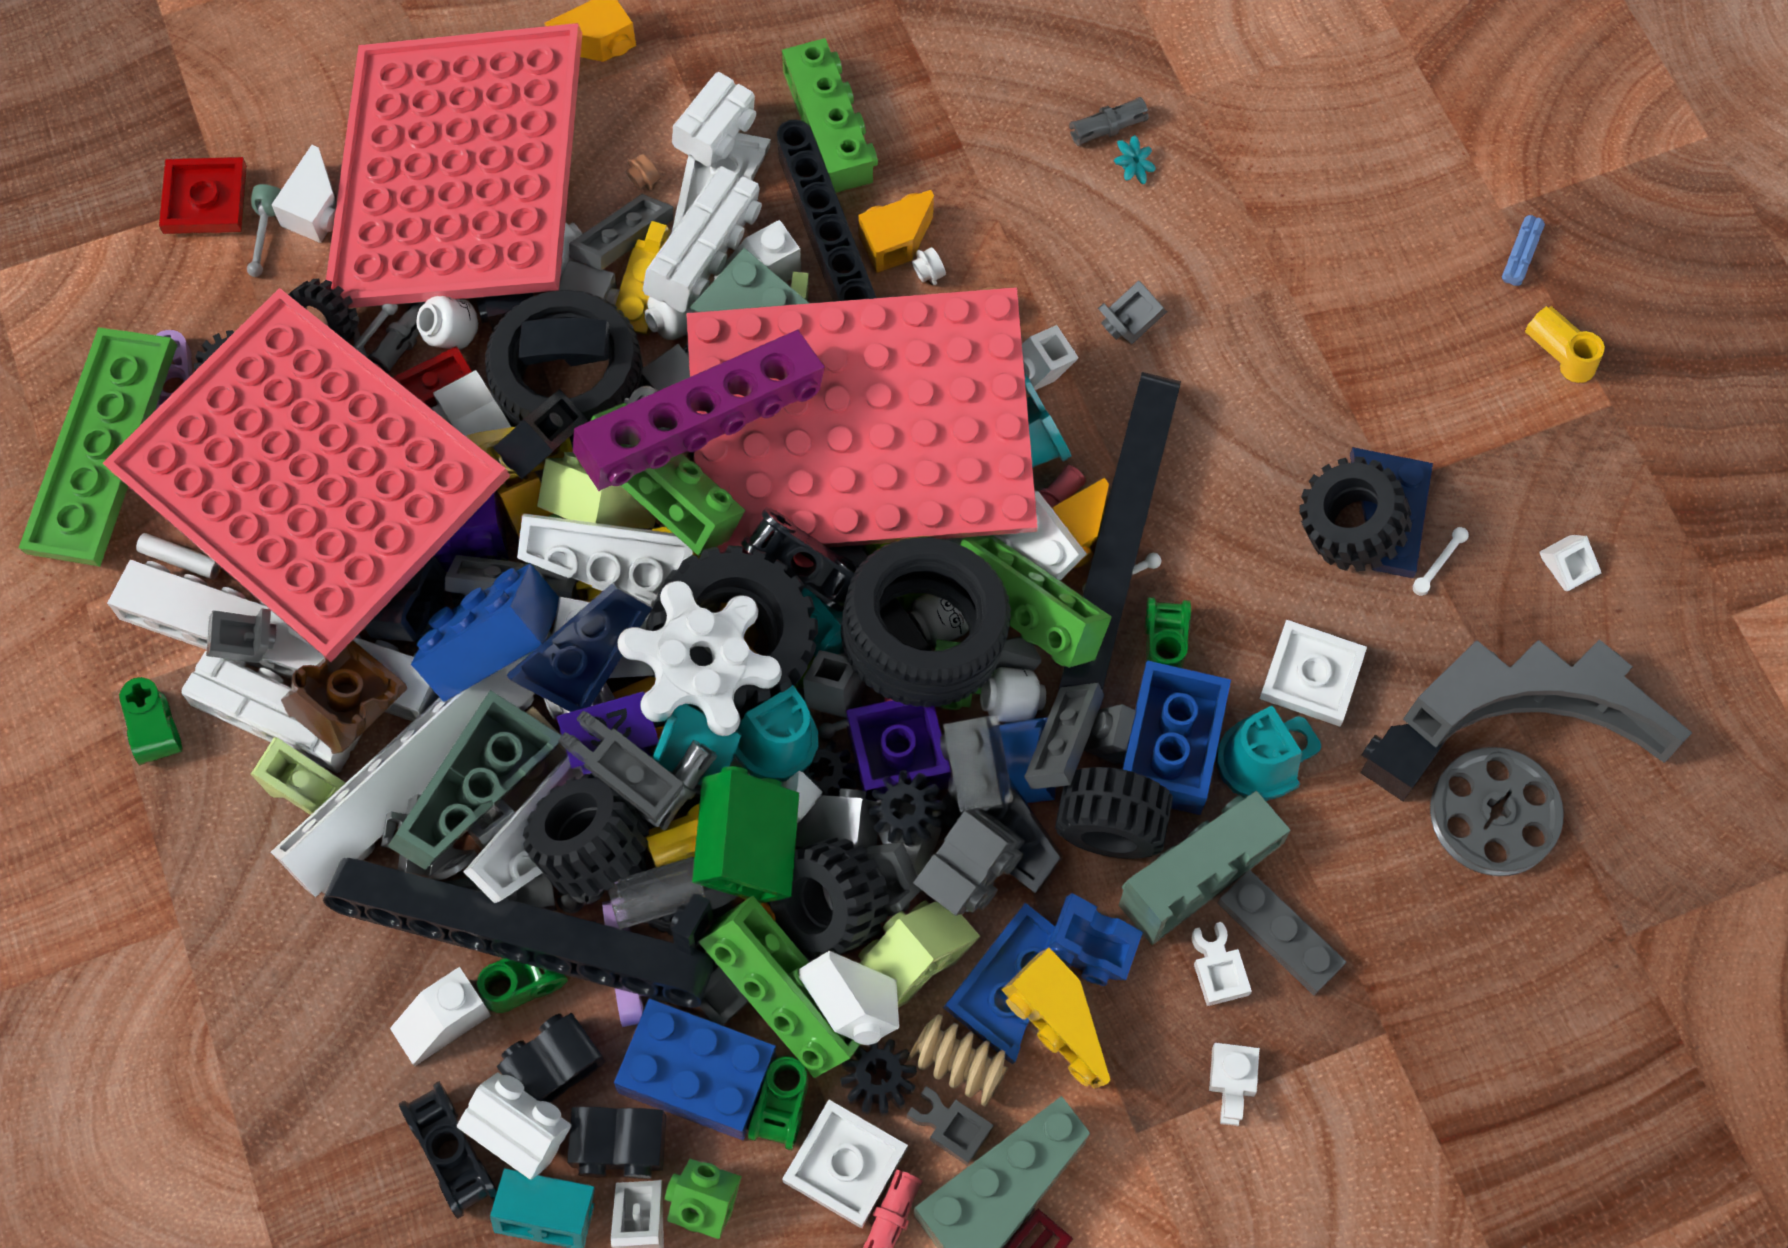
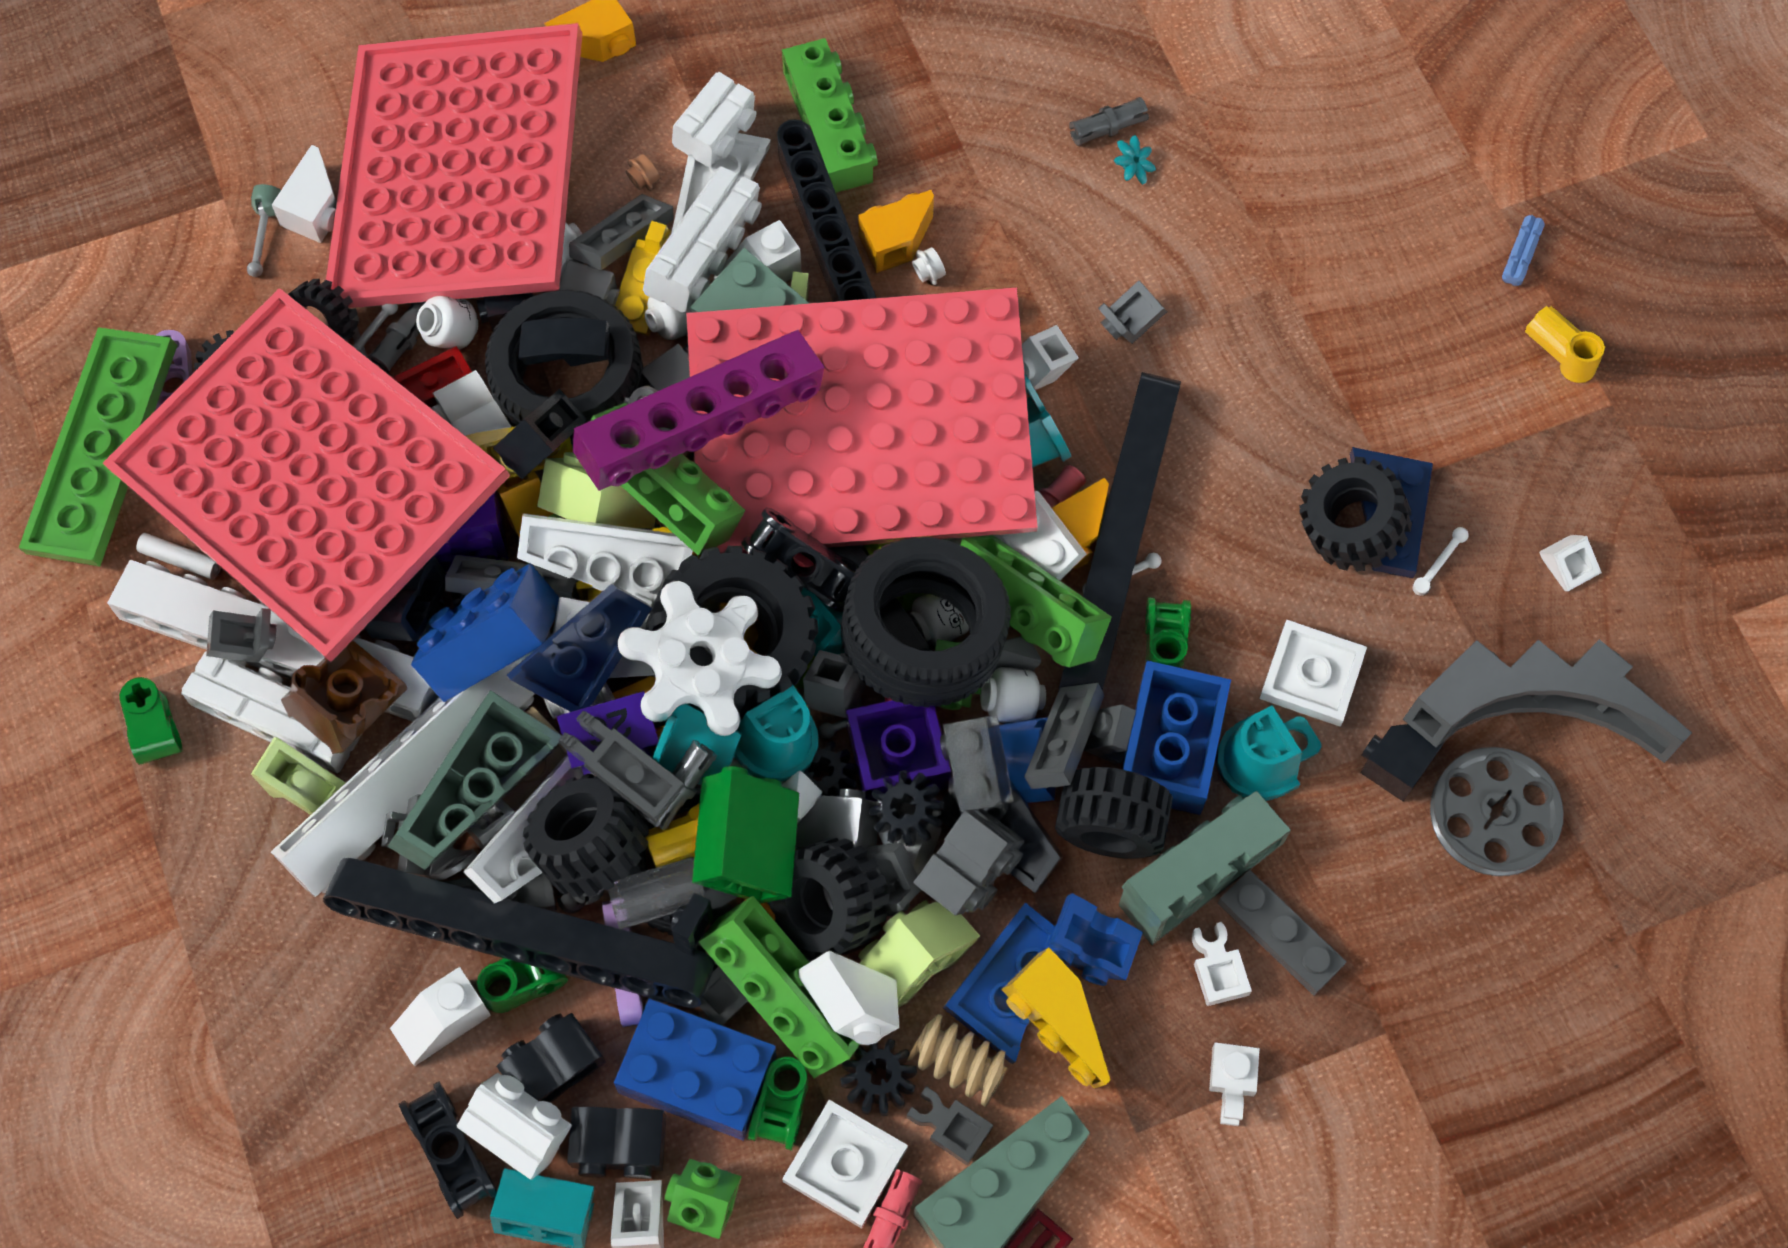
(203, 195): red plate -> none

